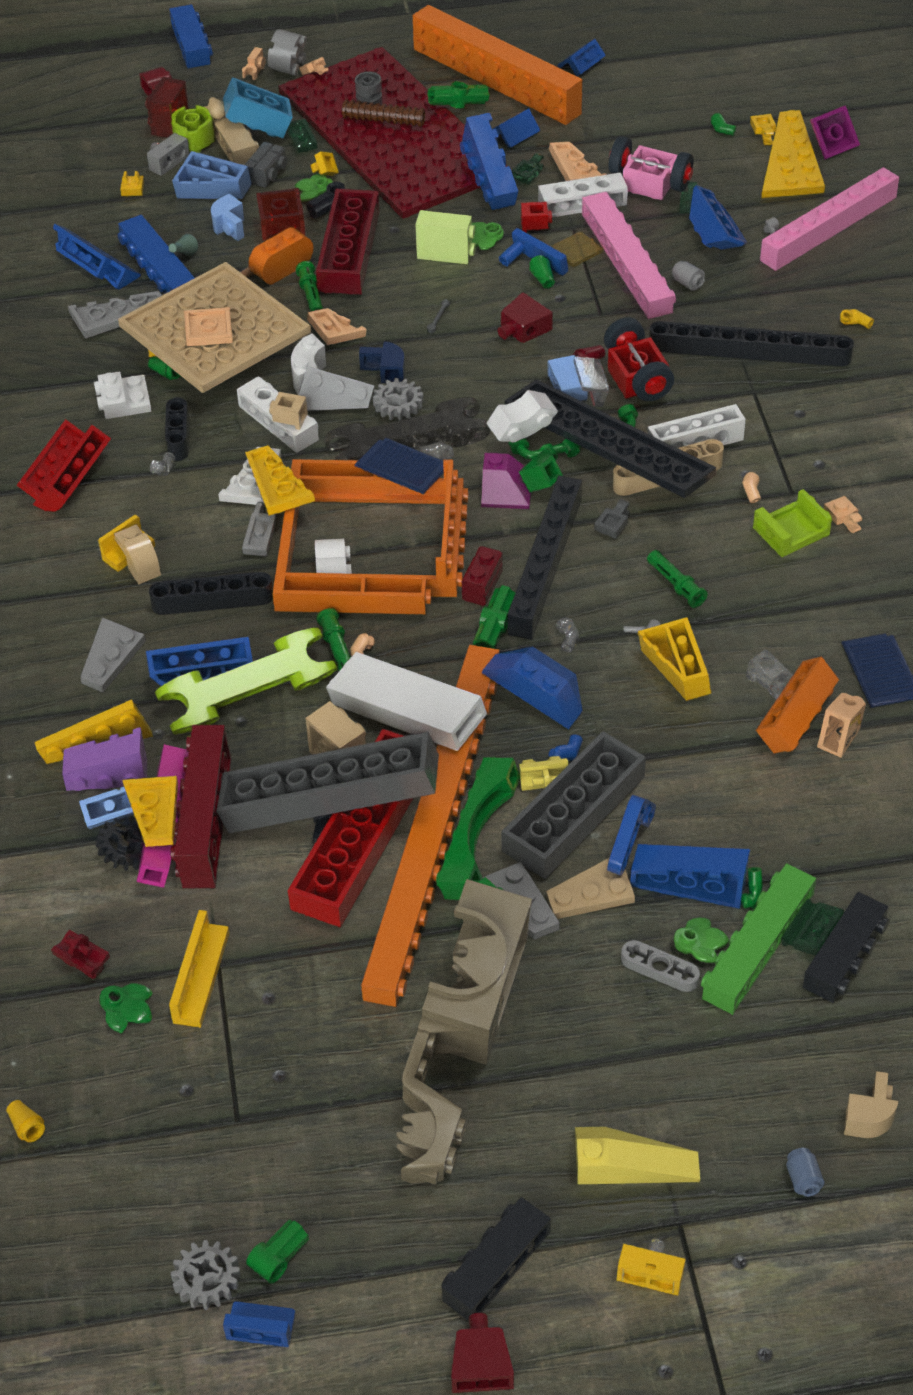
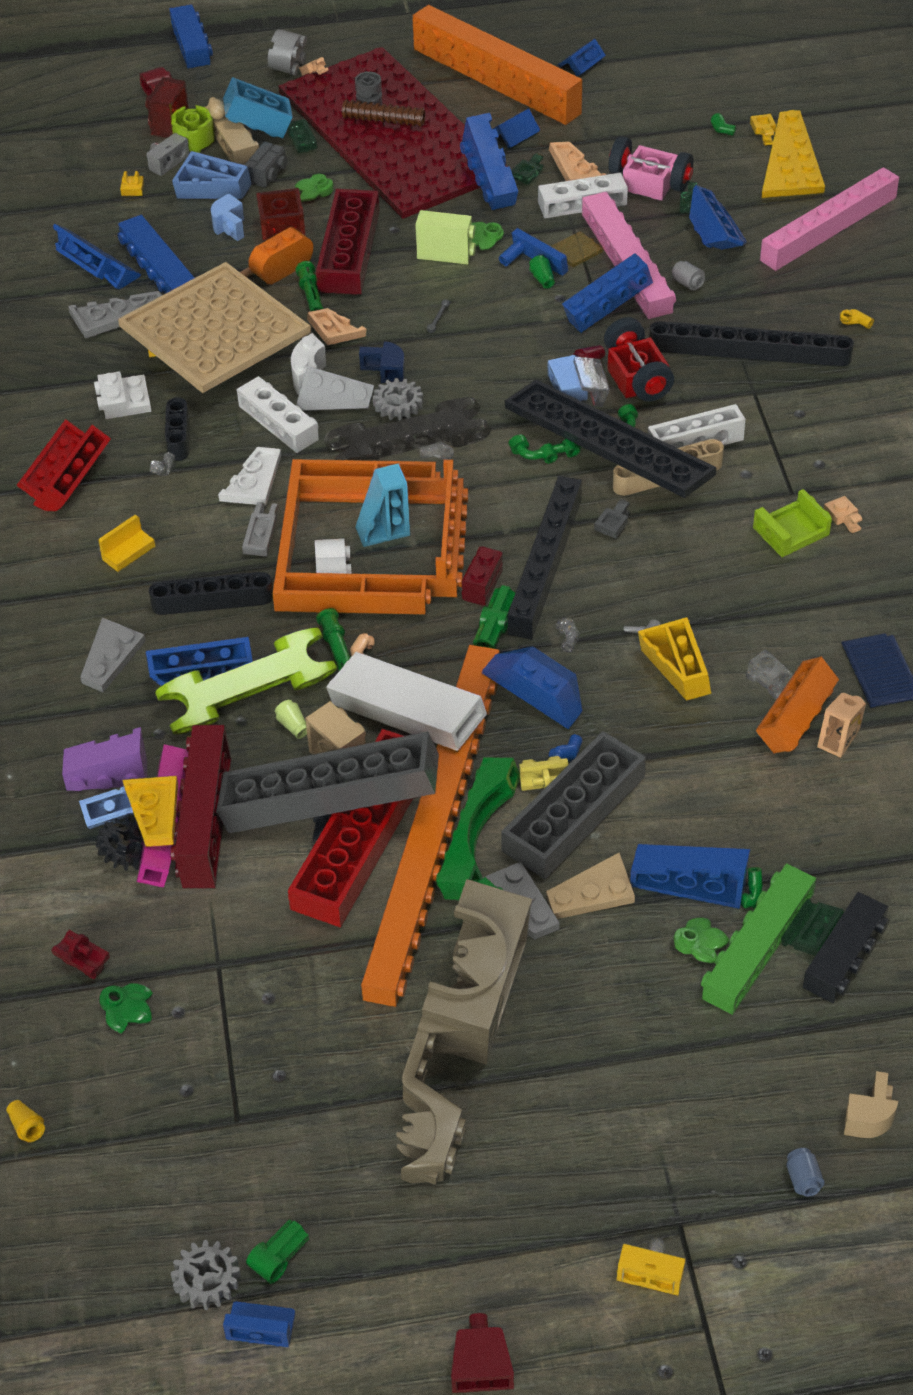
(117, 720): yellow wing -> none
(139, 554): tan brick -> none
(162, 368): green cone -> none
(185, 245): sand green cone -> none
(198, 971): yellow fence -> none
(208, 326): light nougat tile -> none
(255, 63): light nougat plate -> none
(276, 482): yellow wing -> none
(289, 409): tan brick -> none
(291, 718): none -> yellowish green cone
(323, 203): black piece -> none
(324, 164): yellow tile -> none
(385, 507): none -> medium azure wedge
(402, 465): dark blue window -> none
(458, 94): green piece -> none
(496, 1258): black brick -> none
(503, 483): magenta slope -> none
(522, 417): white brick -> none
(525, 319): dark red torso -> none
(535, 216): red brick -> none
(540, 471): green slope -> none
(607, 292): none -> blue brick
(623, 1158): light yellow wedge -> none
(638, 812): blue beam -> none
(682, 967): light grey beam -> none
(683, 584): green pin -> none
(750, 484): light nougat arm -> none
(772, 225): light grey hand -> none
(835, 132): magenta slope -> none

